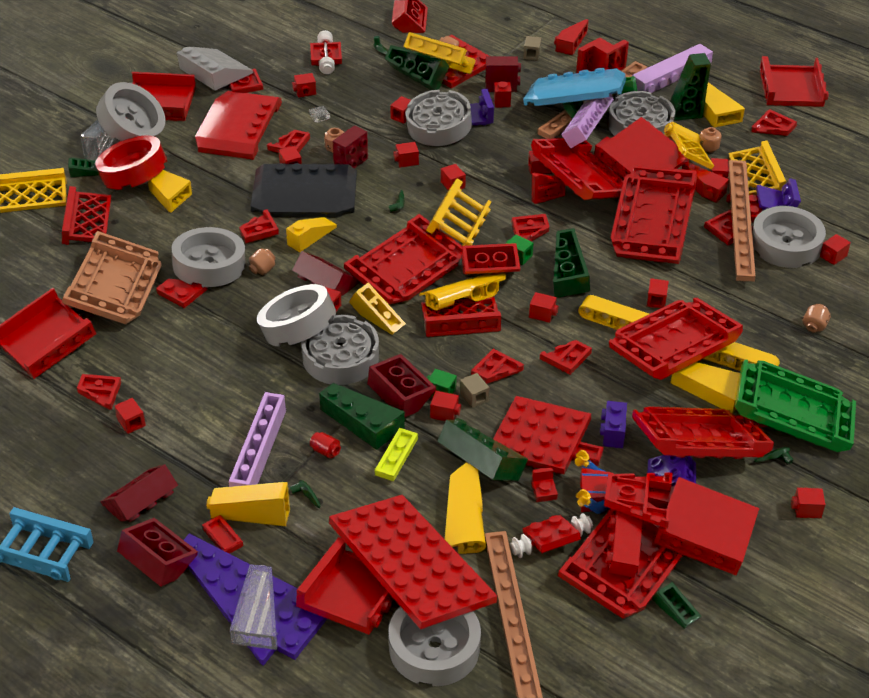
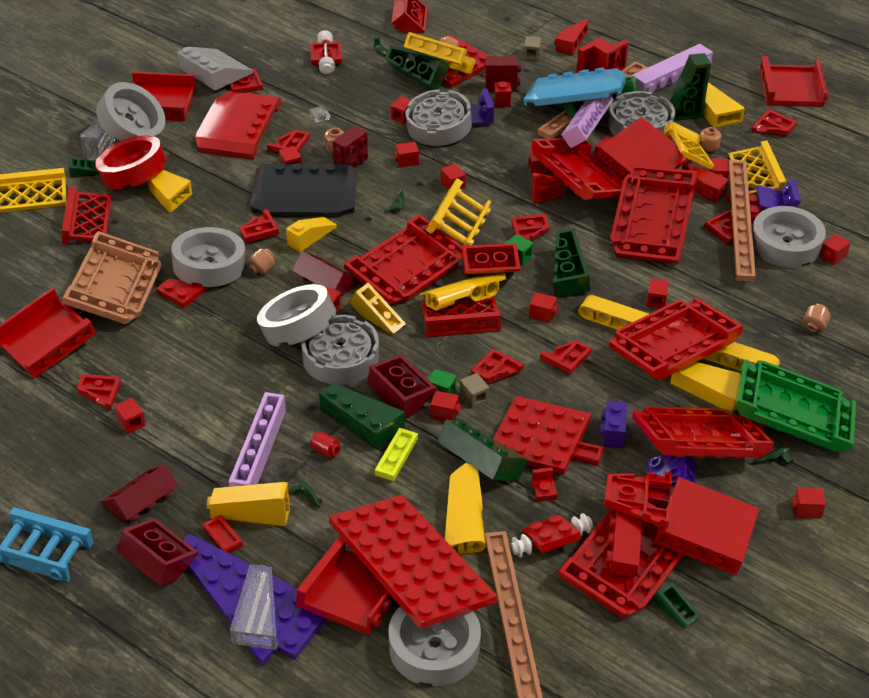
(304, 85): red brick -> none
(592, 485): torso -> none

